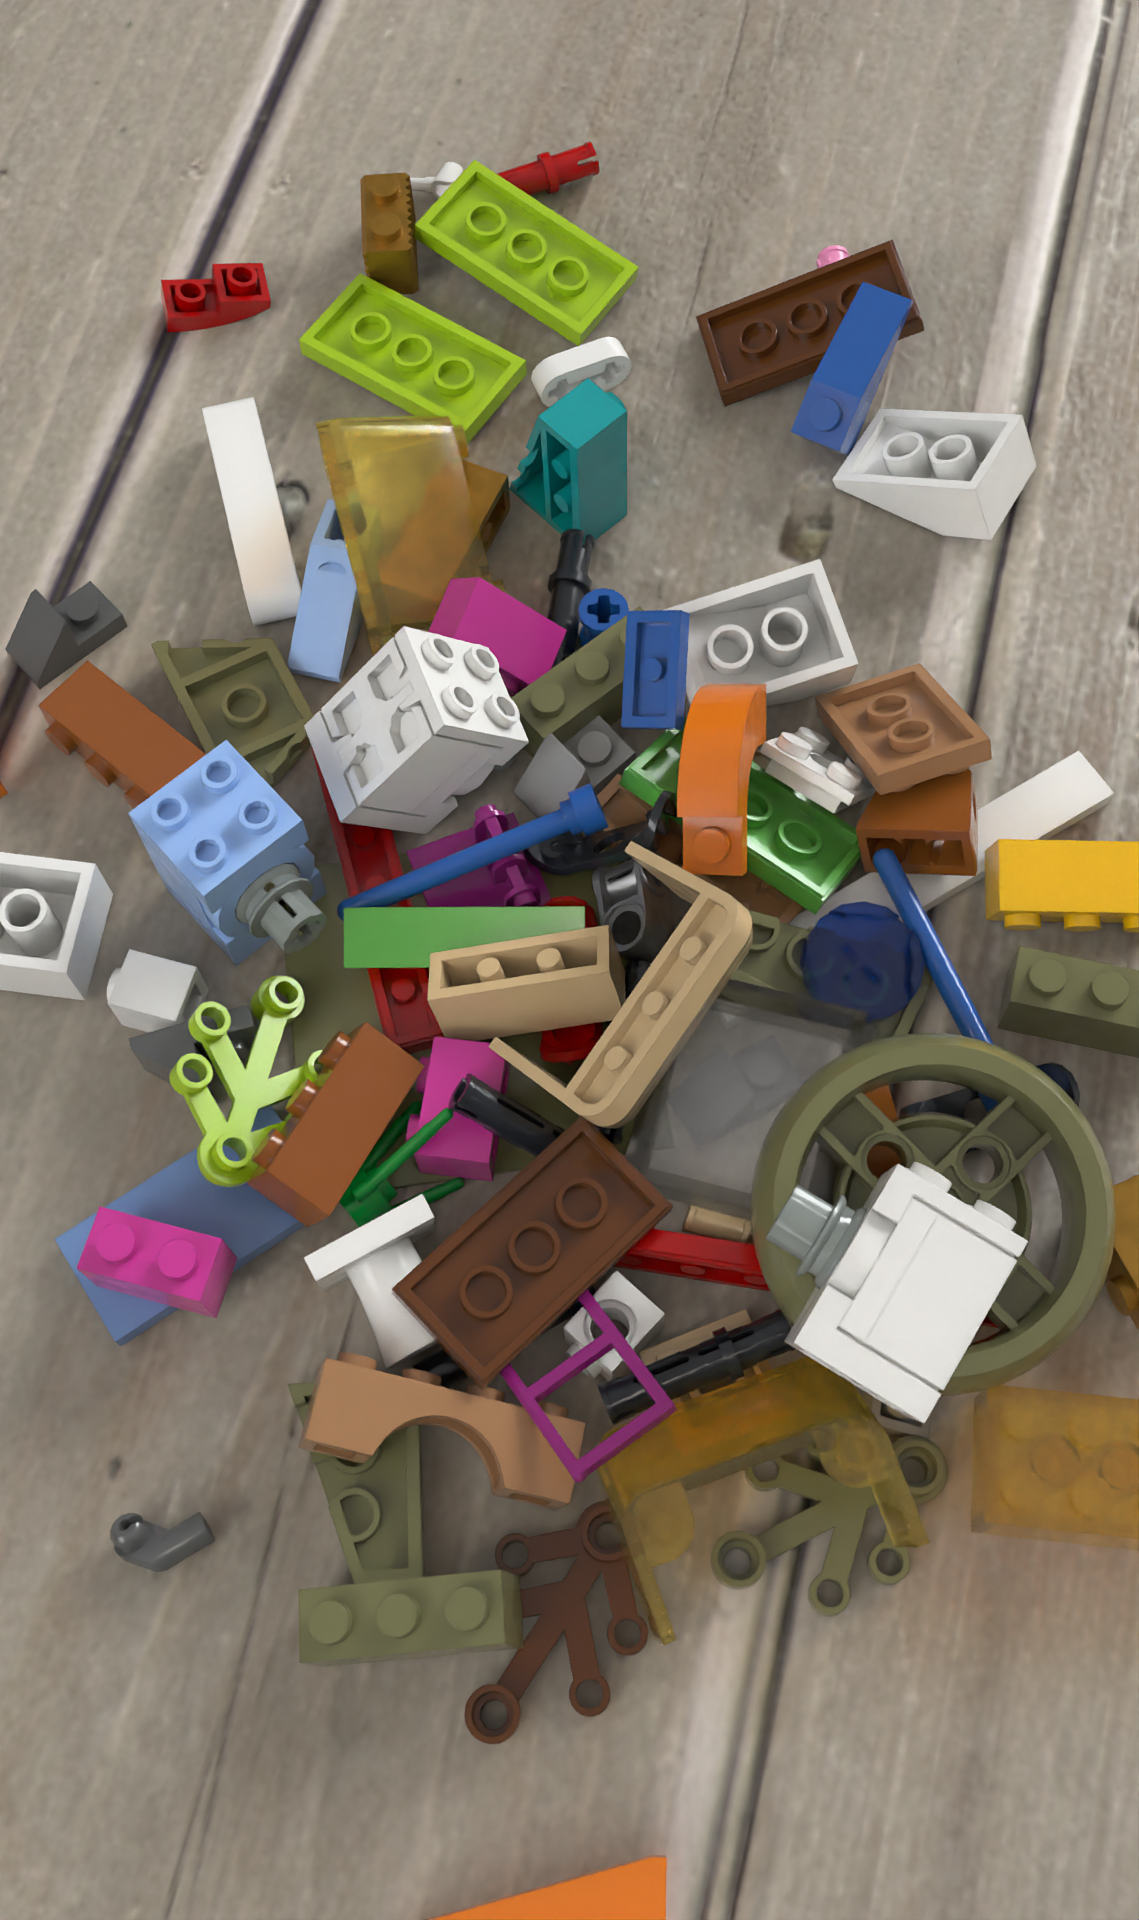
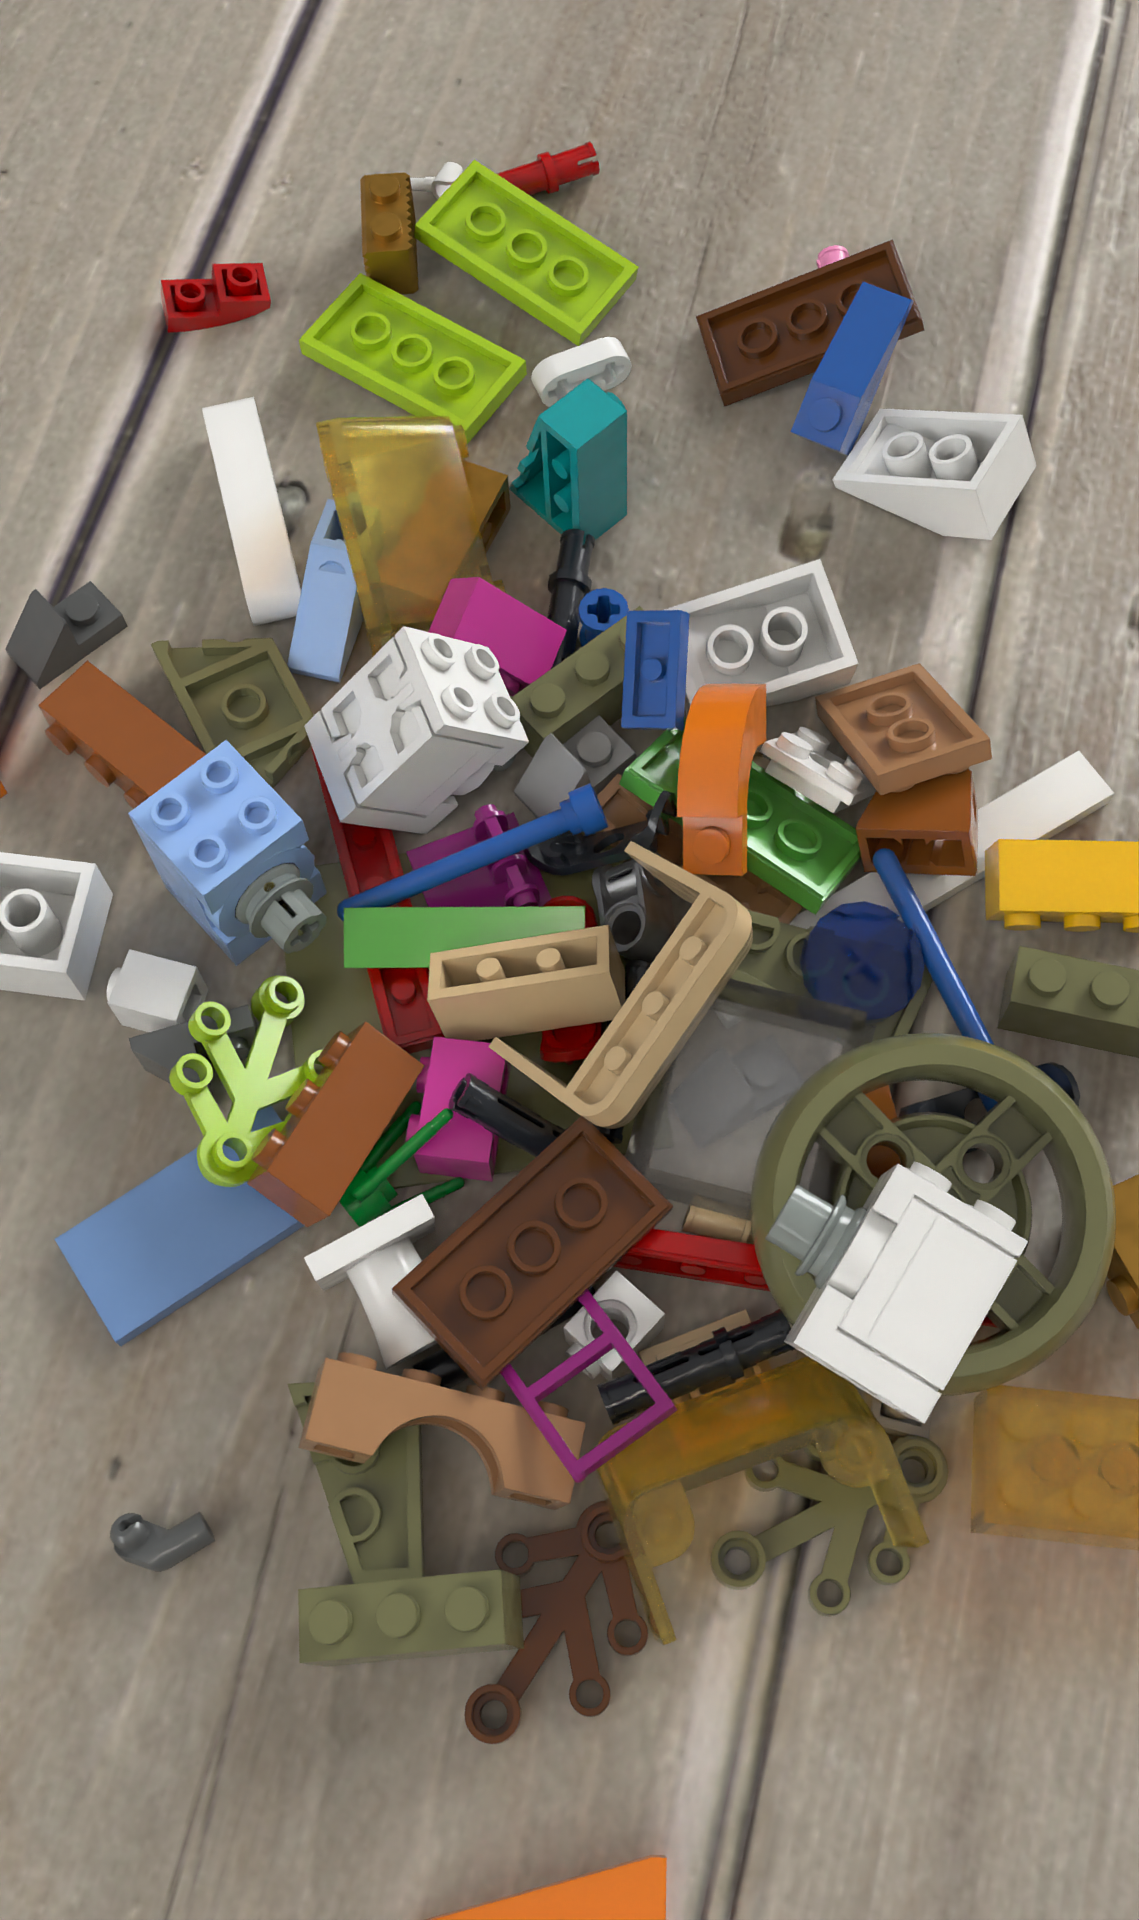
(157, 1262): dark pink brick -> none

